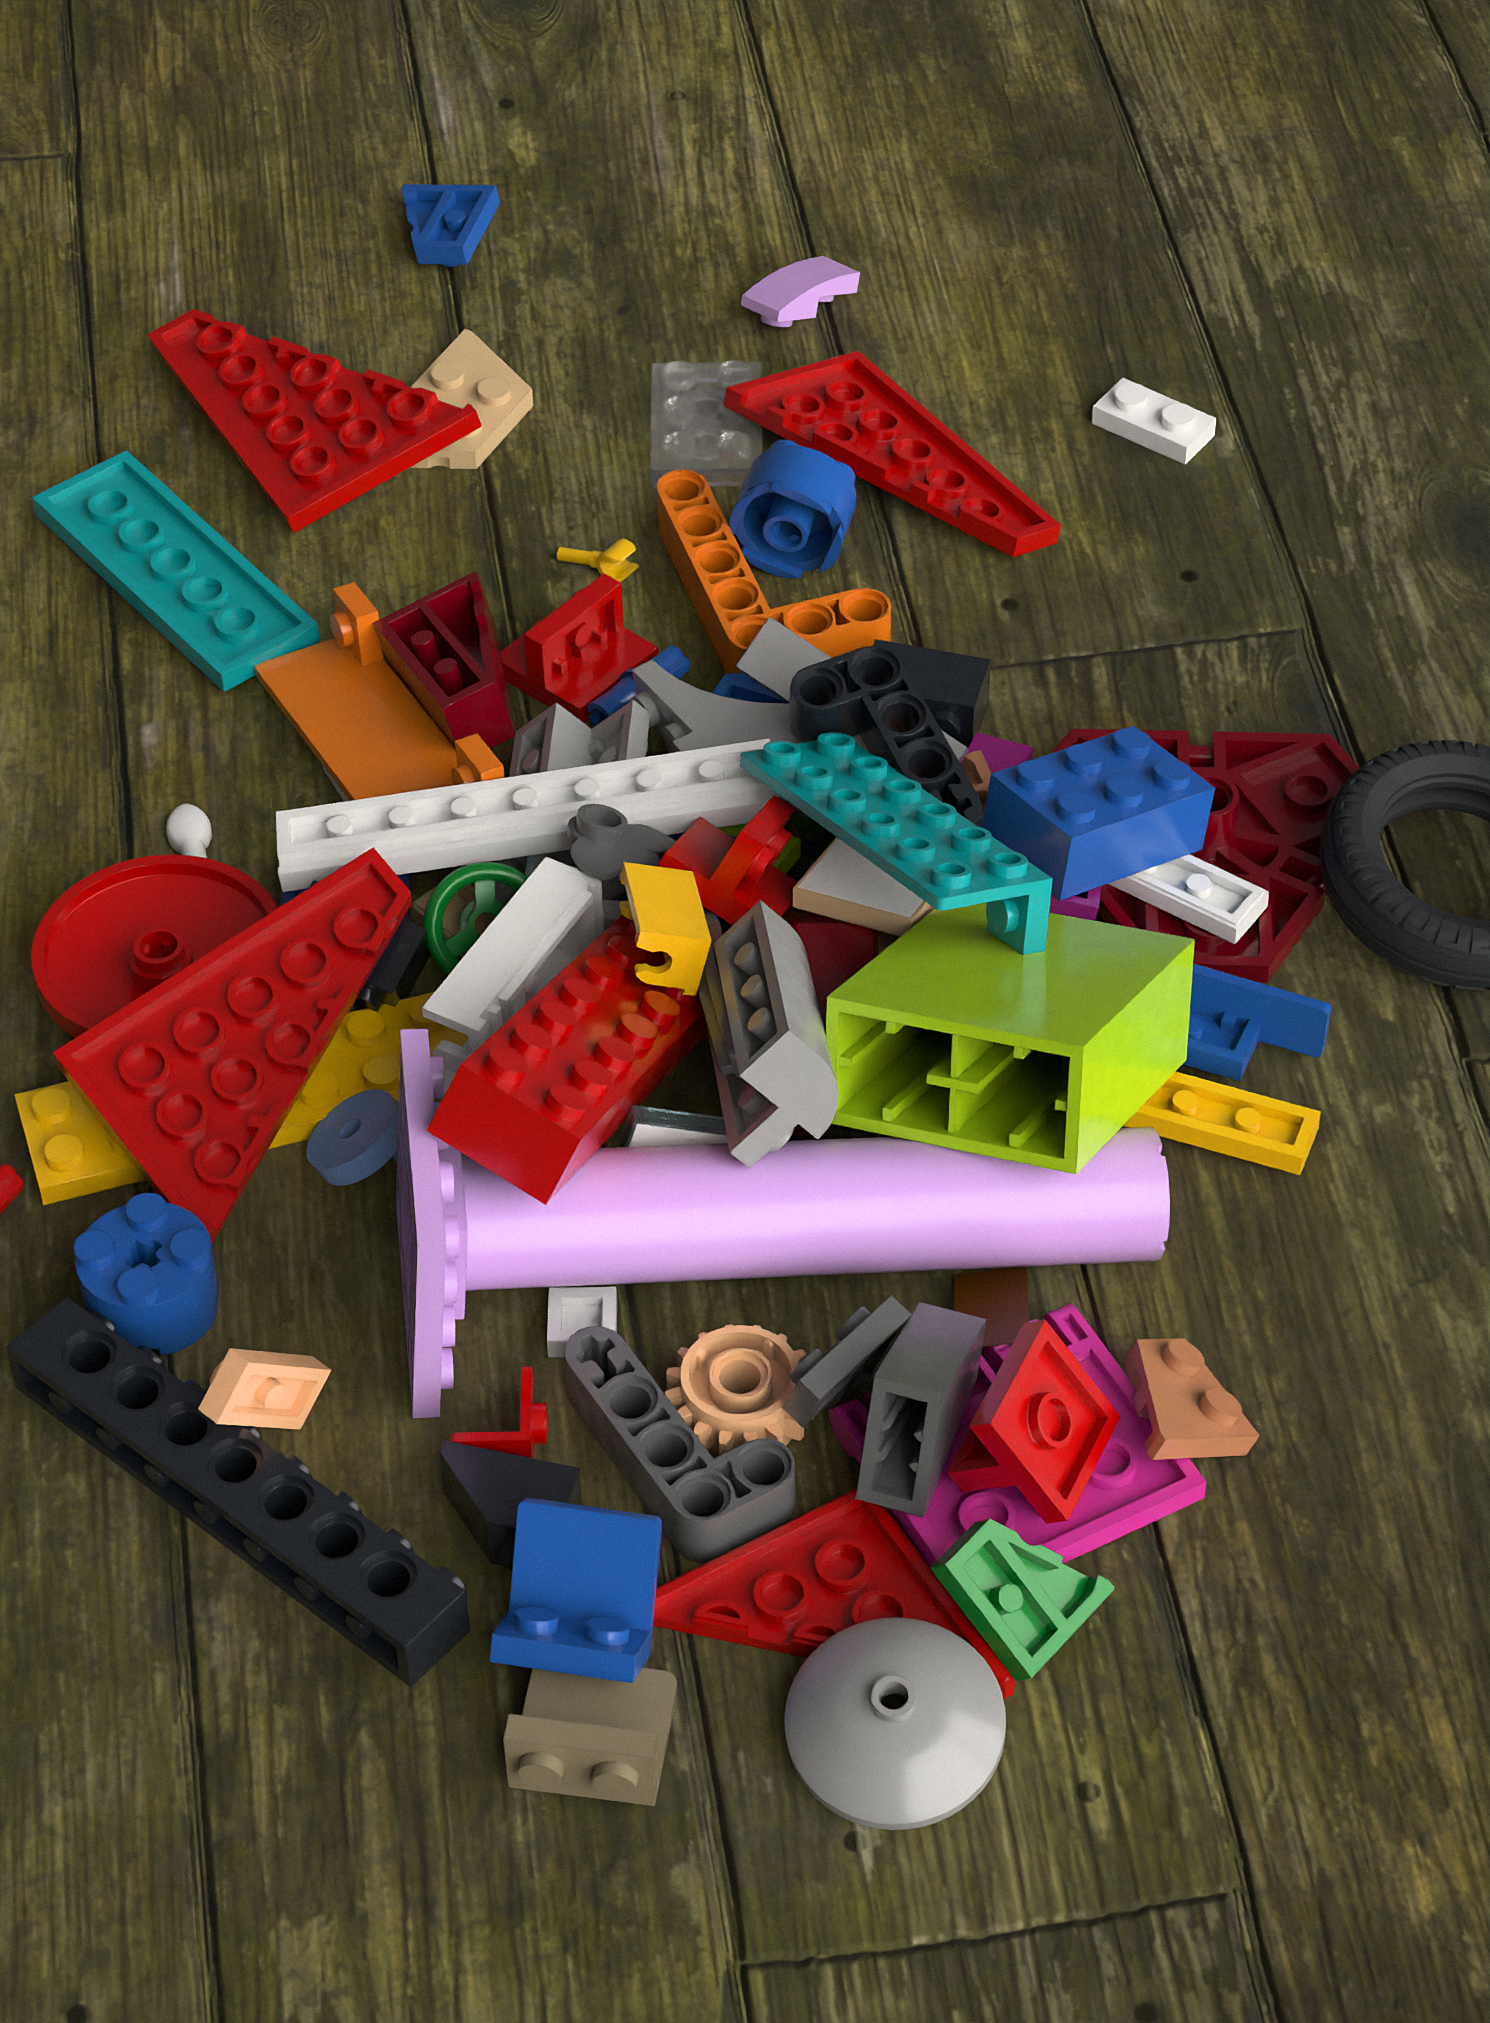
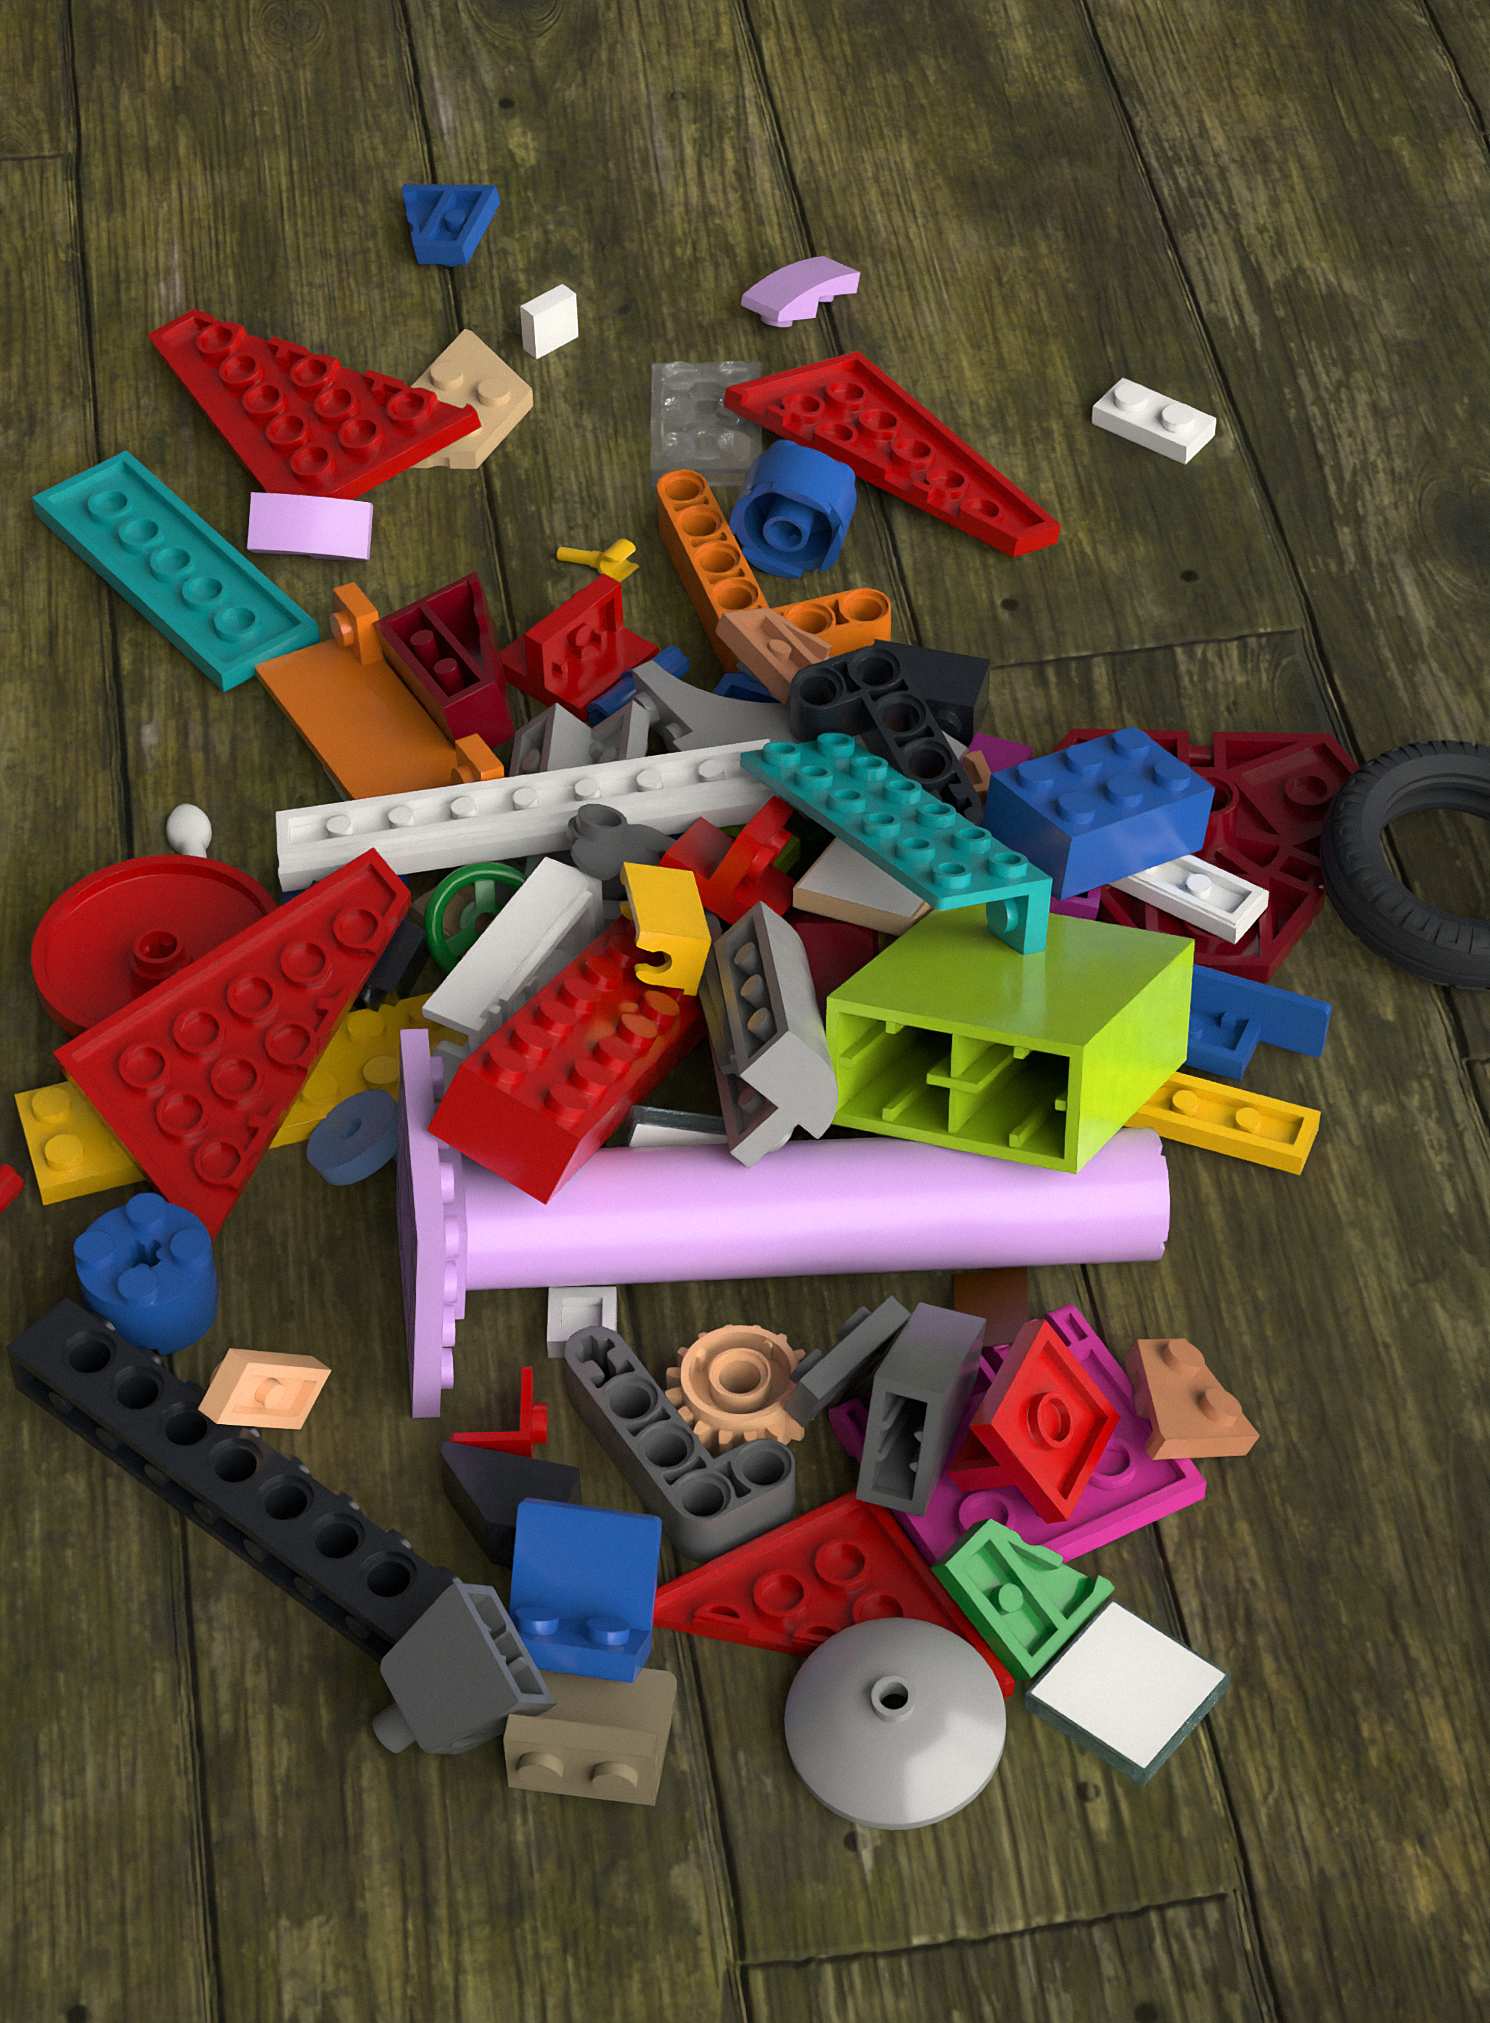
(310, 526): none -> lavender slope
(458, 1676): none -> dark grey torso
(549, 321): none -> white tile
(771, 647): none -> nougat wing
(1127, 1691): none -> white tile

